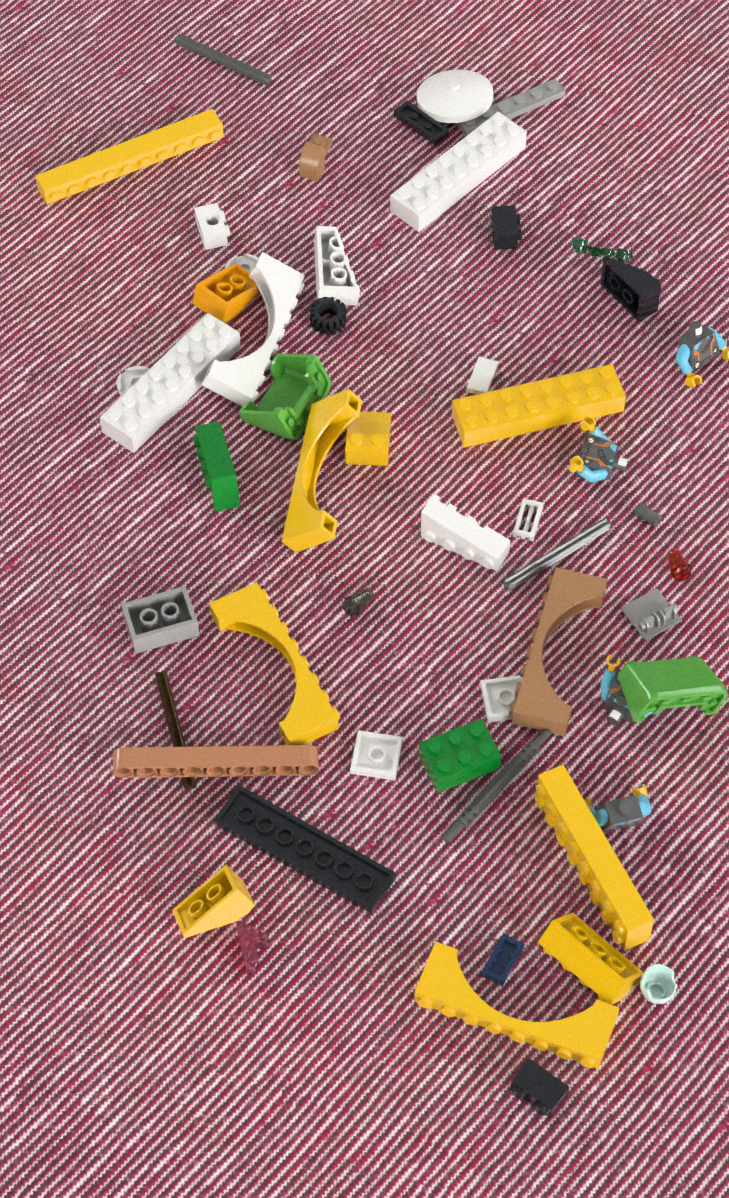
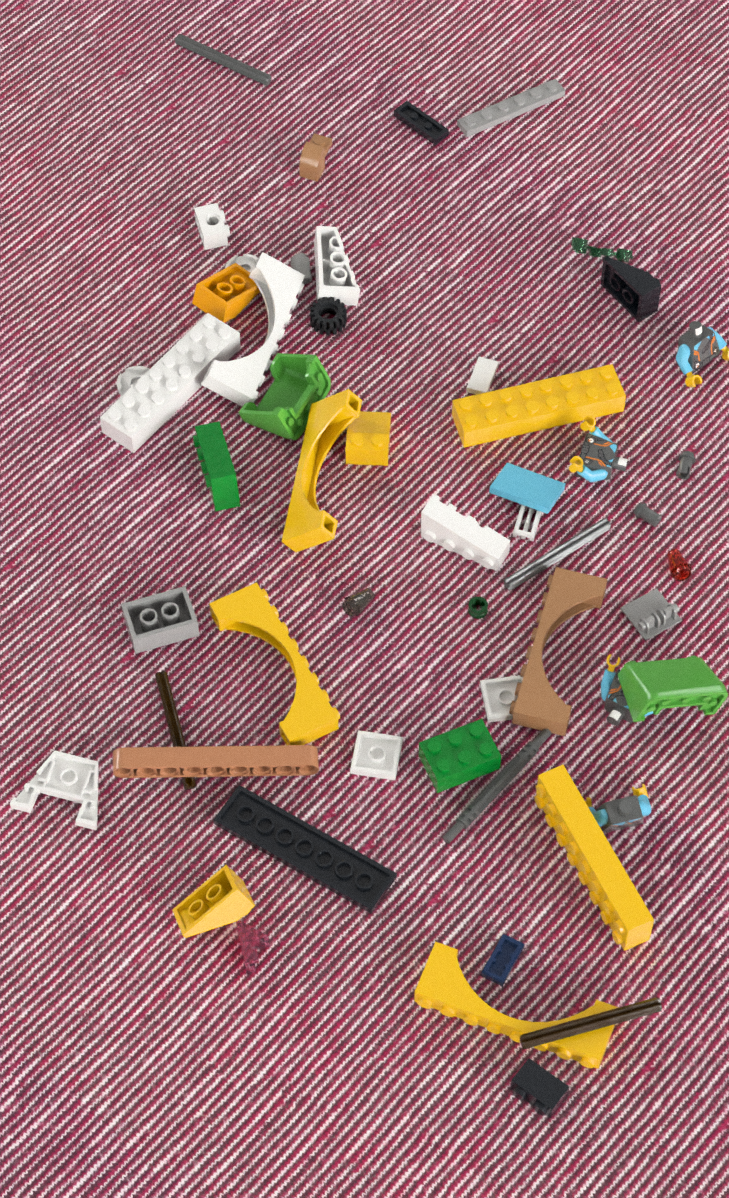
(65, 778): none -> white wing
(129, 156): yellow brick -> none
(301, 263): none -> light grey cone
(455, 96): white dish -> none
(458, 171): white brick -> none
(478, 614): none -> dark green bush
(505, 227): black brick -> none
(527, 488): none -> medium azure tile
(590, 958): yellow slope -> none
(590, 1023): none -> dark brown axle
(658, 984): light aqua hair -> none
(686, 460): none -> dark grey pin

